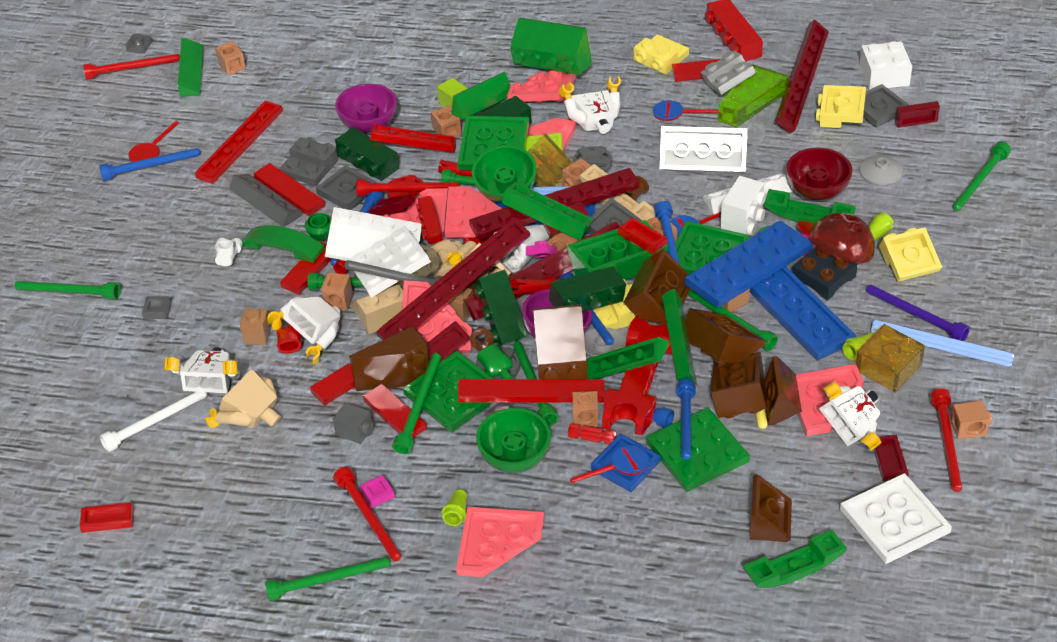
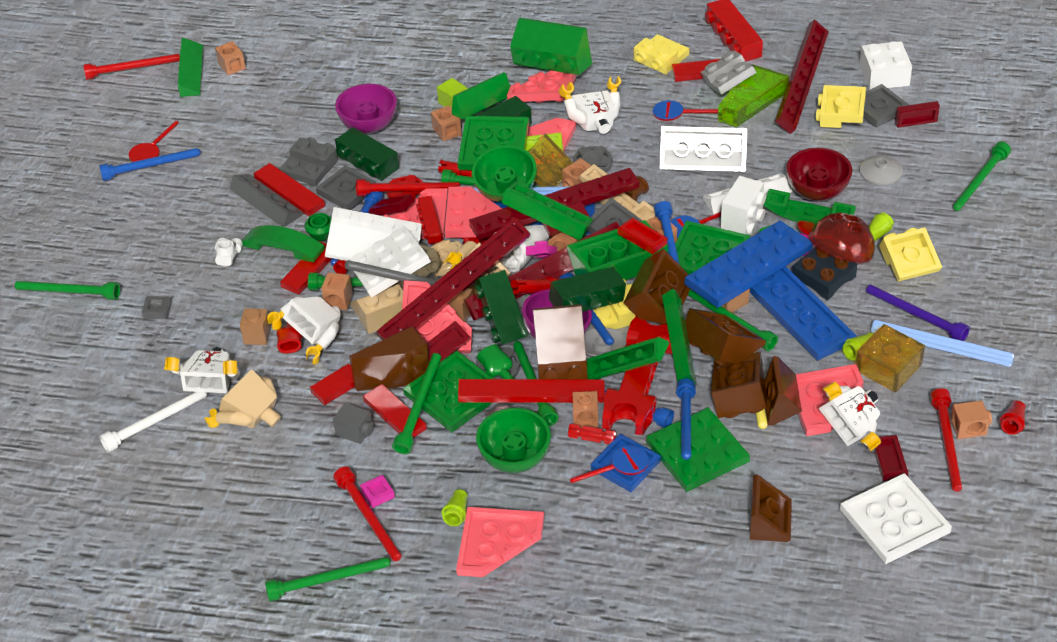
(106, 517): red tile -> none
(138, 43): flat silver plate -> none
(238, 142): red tile -> none
(412, 138): red tile -> none
(481, 343): reddish brown cone -> none
(796, 564): green slope -> none
(1014, 418): none -> red cone

